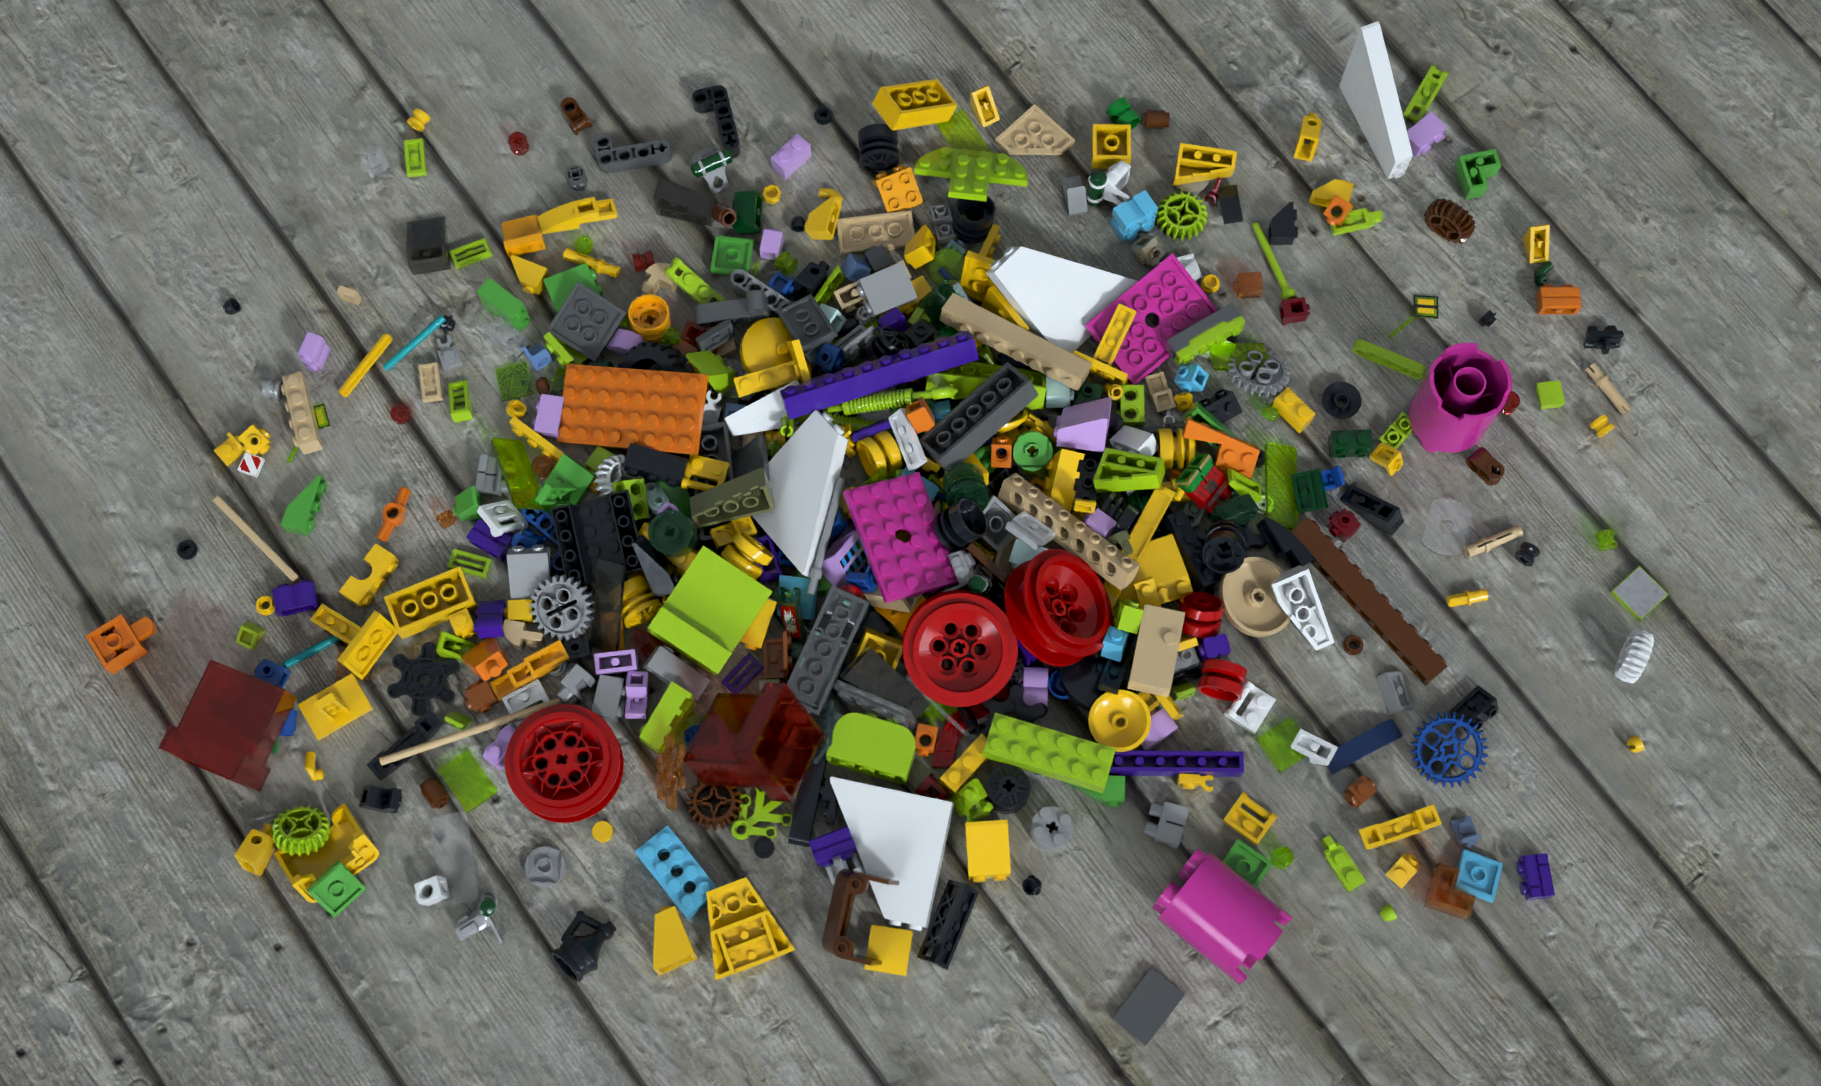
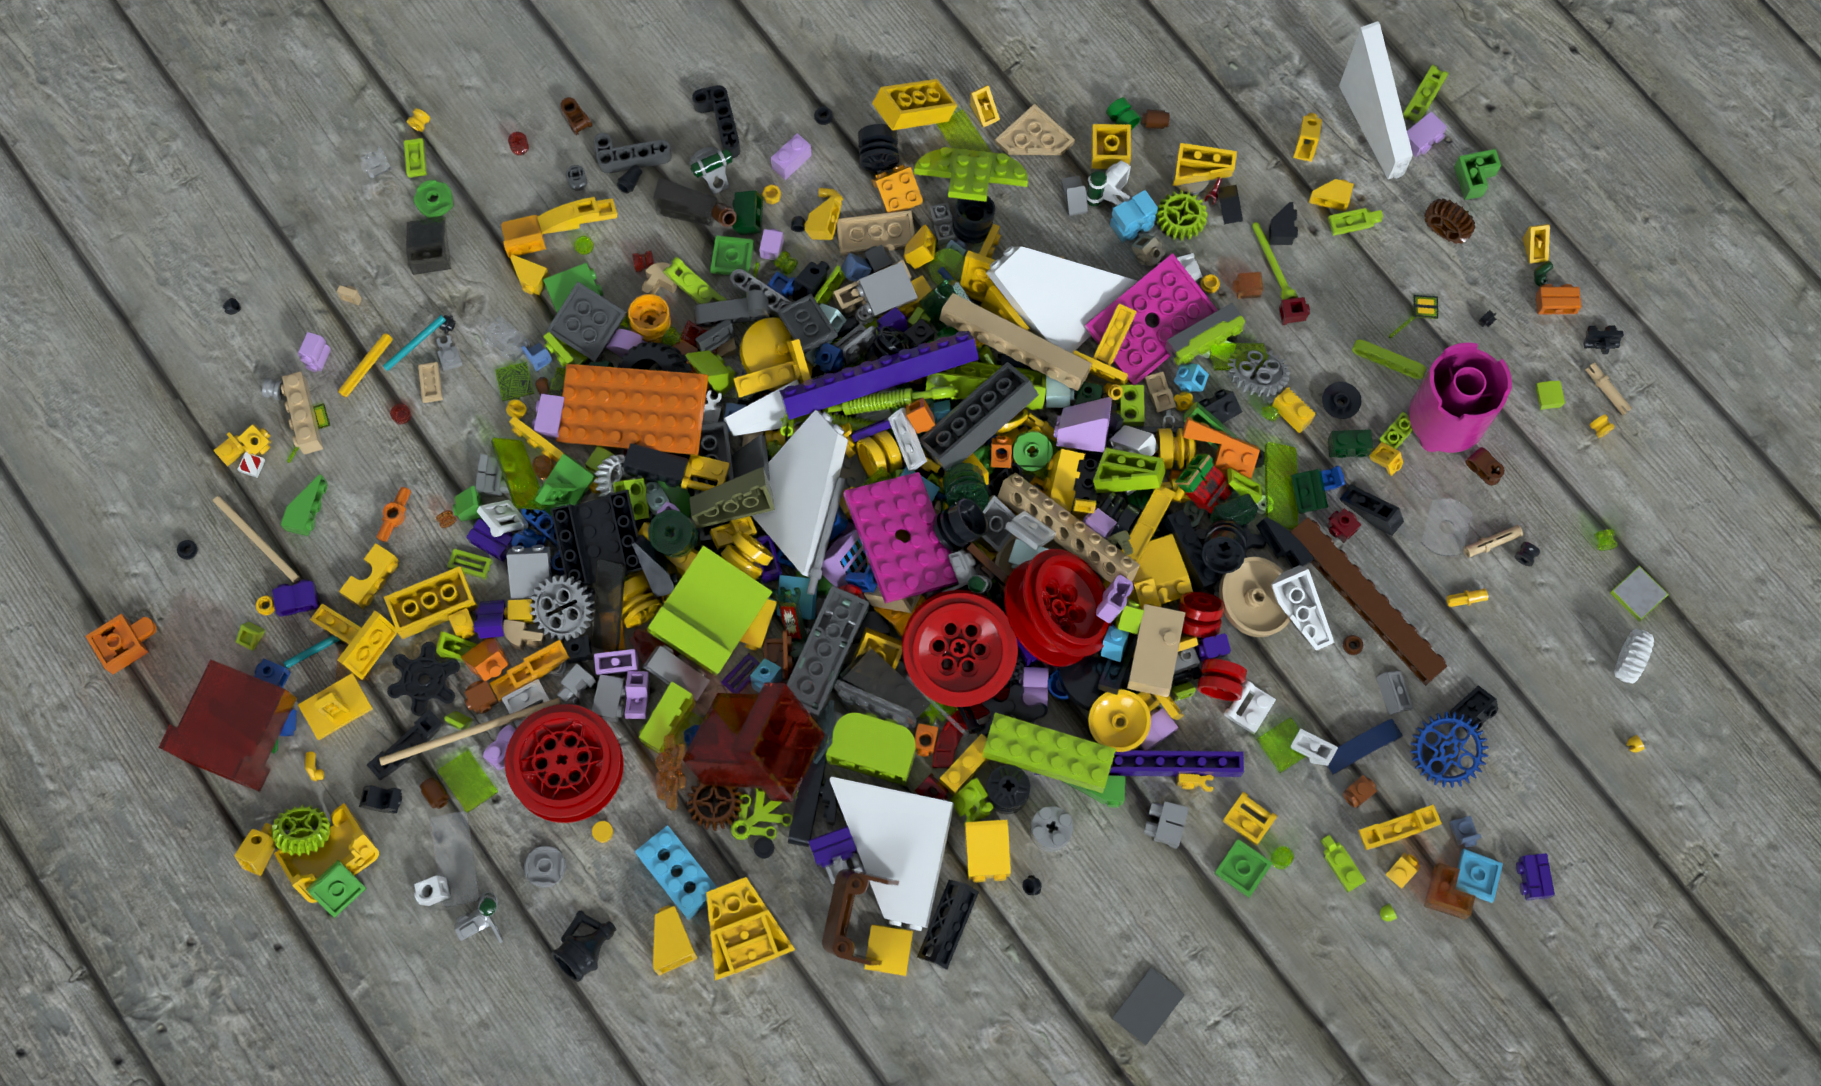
(423, 196): none -> bright green plate
(462, 412): lime slope -> none
(471, 256): lime tile -> none
(502, 303): bright green brick -> none
(598, 265): yellow pin -> none
(628, 181): none -> black cone
(765, 672): none -> medium azure brick
(1114, 598): none -> lavender brick
(1221, 914): dark pink brick -> none
(1337, 202): orange brick -> none
(1512, 400): clear red wheel -> none

